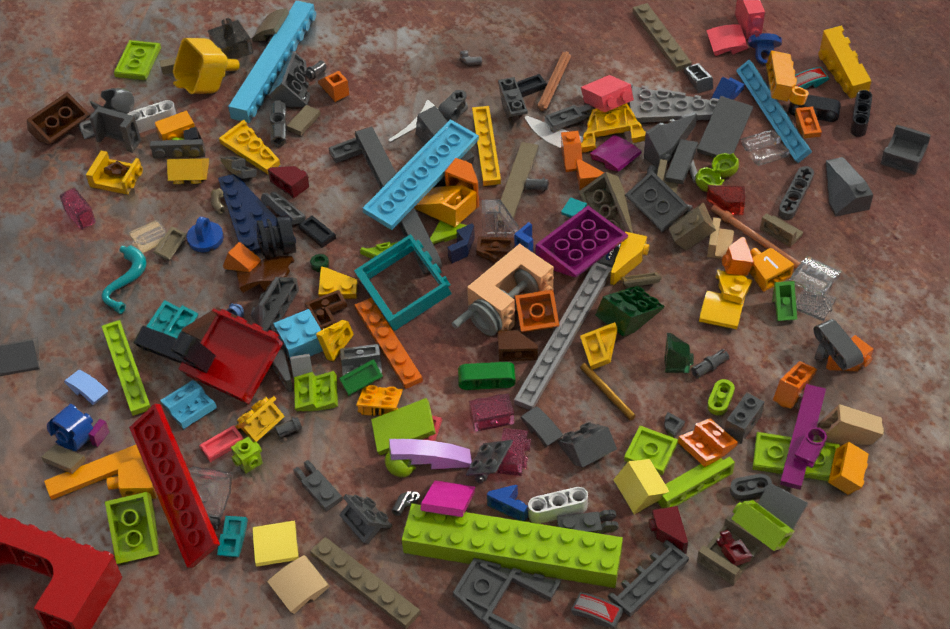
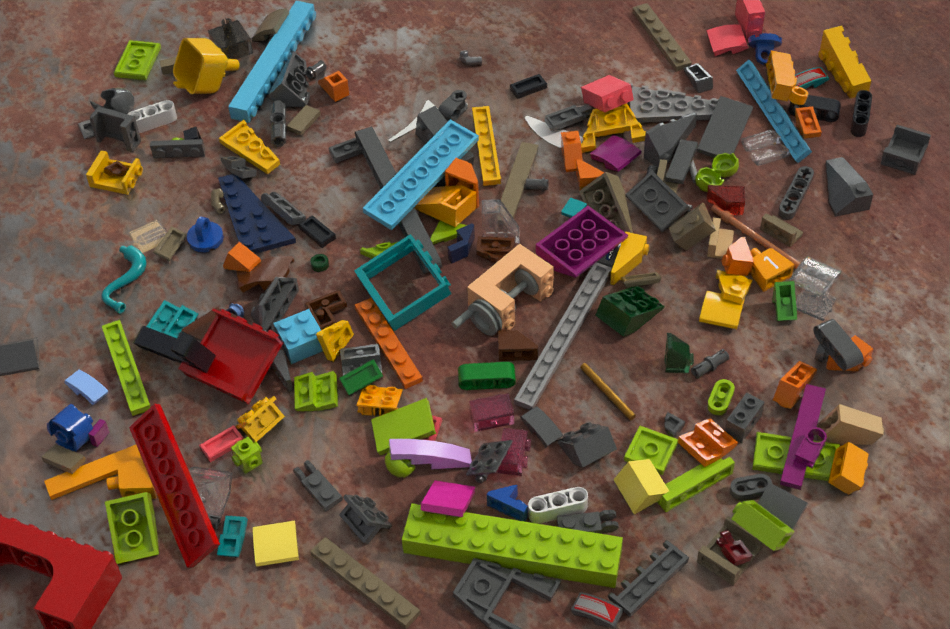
(56, 119): reddish brown slope -> none
(77, 208): clear pink brick -> none
(174, 126): light orange brick -> none
(187, 169): yellow slope -> none
(188, 404): medium azure slope -> none
(276, 236): black wheel -> none
(288, 427): dark grey pin -> none
(289, 179): dark red slope -> none
(298, 583): tan slope -> none
(301, 364): light grey slope -> none
(332, 281): yellow wing -> none
(405, 500): dark grey arm -> none
(511, 97): dark grey slope -> none
(524, 237): blue panel -> none
(537, 311): orange slope -> none
(554, 81): nougat axle -> none
(600, 345): yellow wing -> none
(669, 526): dark red slope -> none
(728, 88): blue slope -> none

